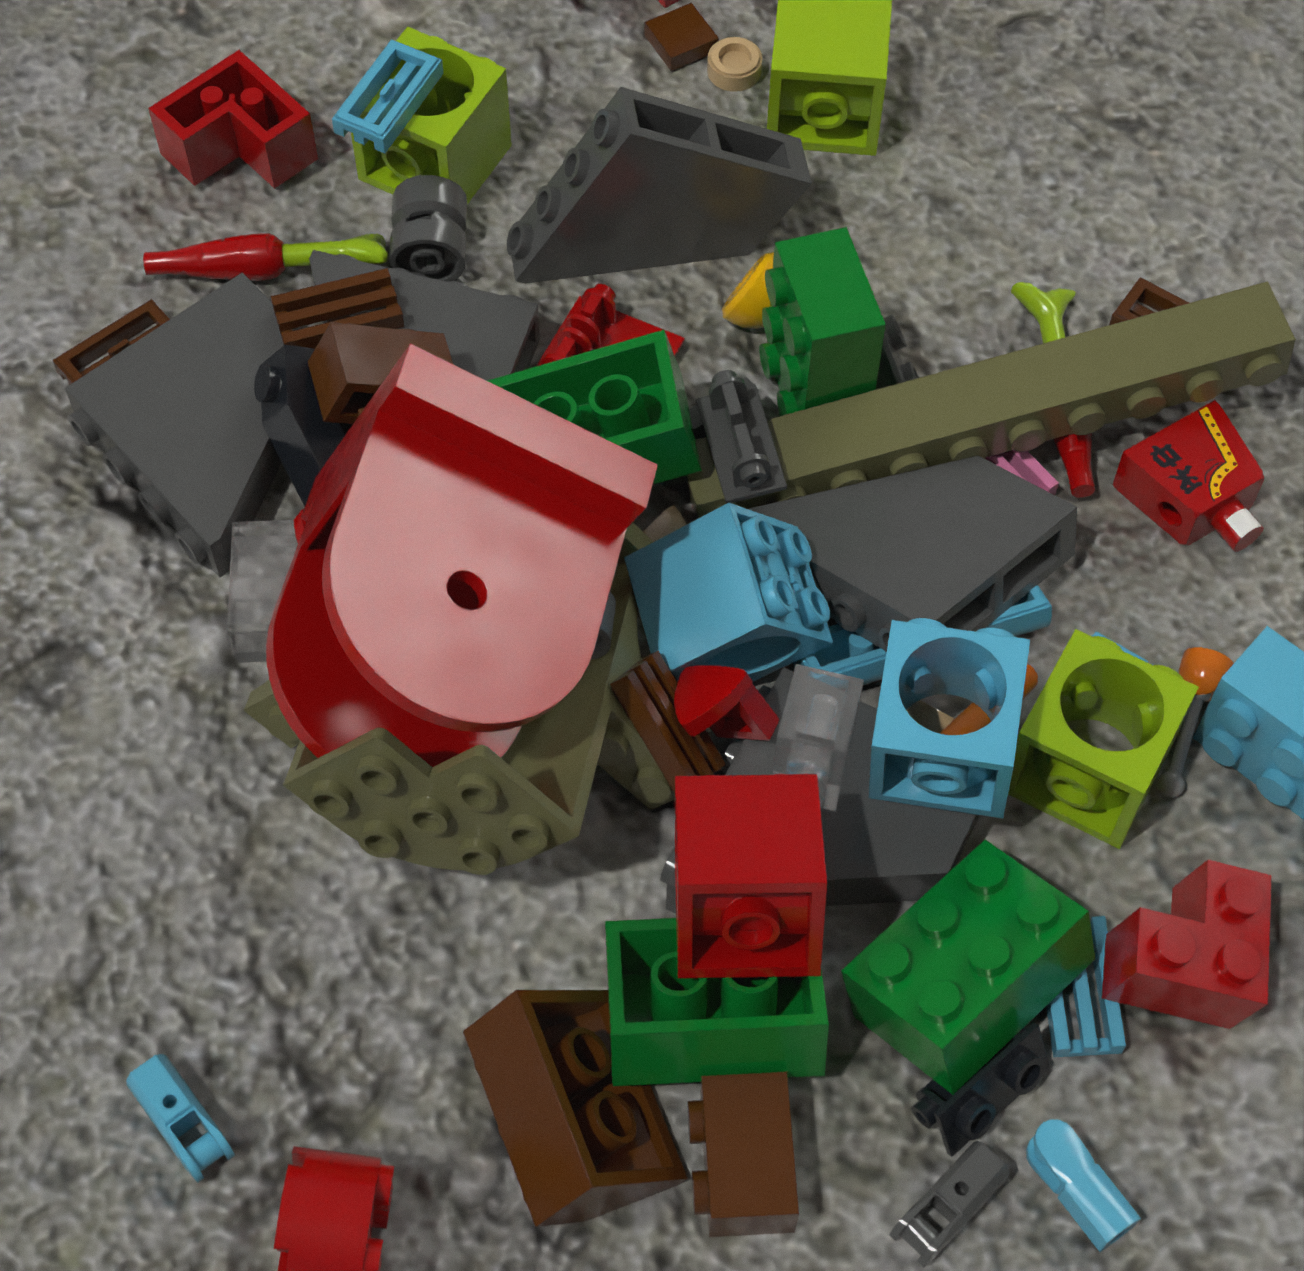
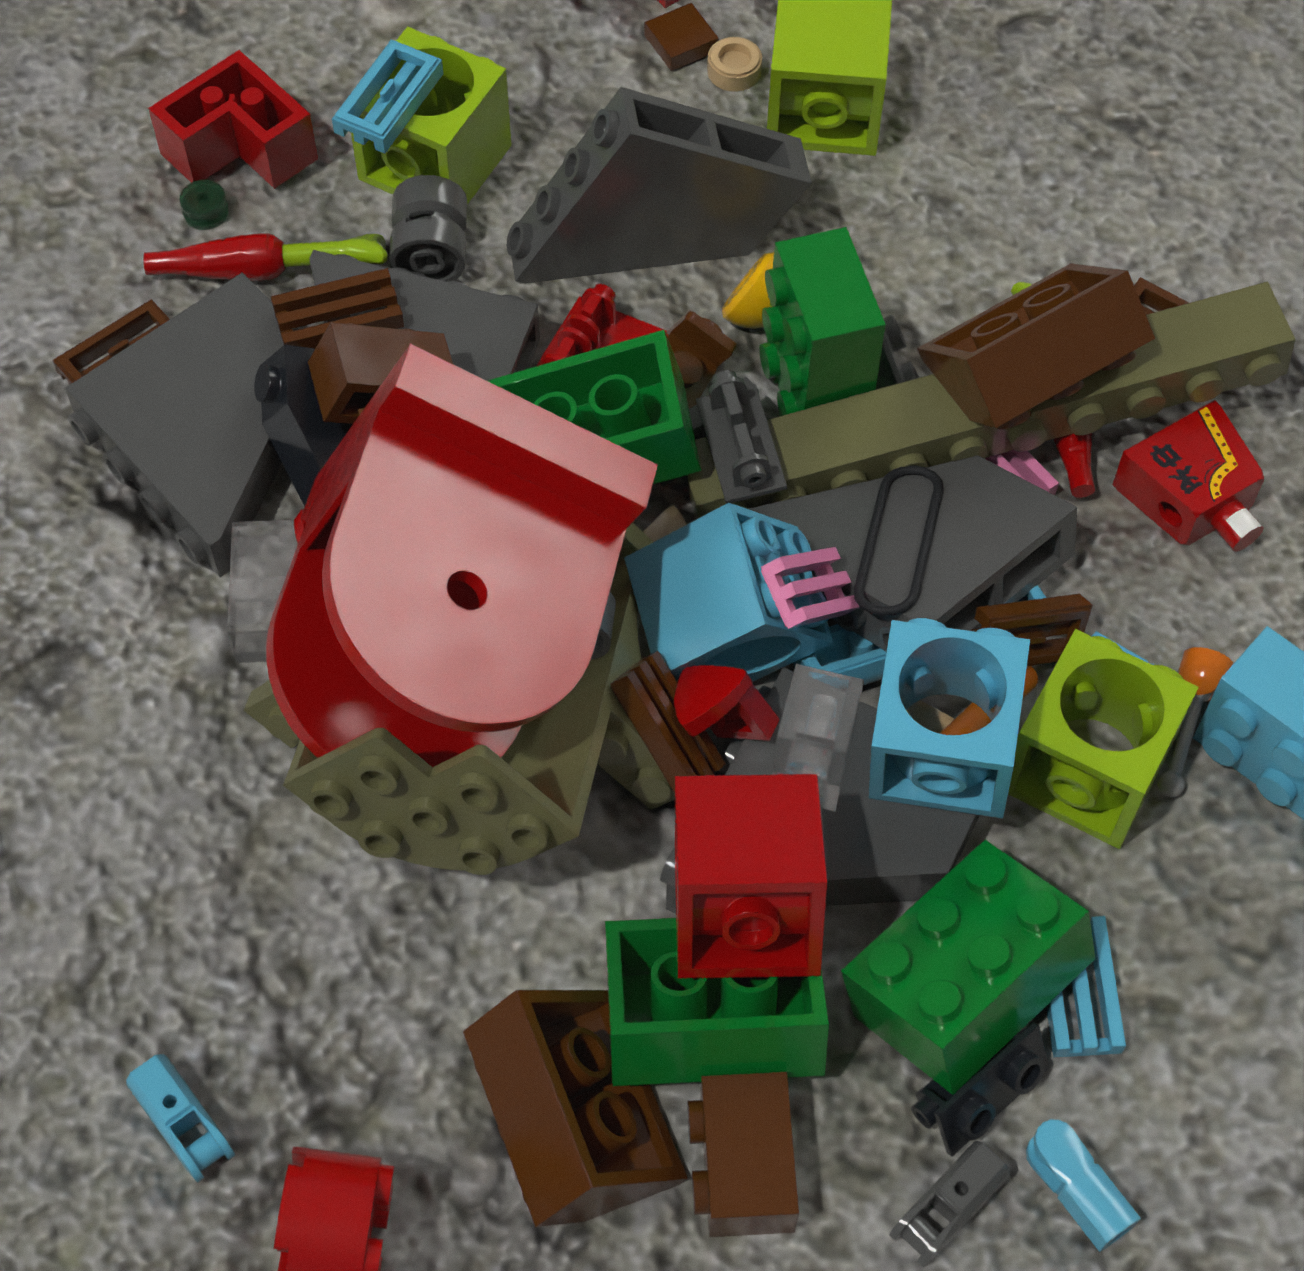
(204, 204): none -> clear green piece
(698, 351): none -> reddish brown bracket
(825, 581): none -> bright pink tile
(924, 547): none -> black piece
(1039, 343): none -> reddish brown slope
(1039, 620): none -> reddish brown tile
(1204, 957): red brick -> none

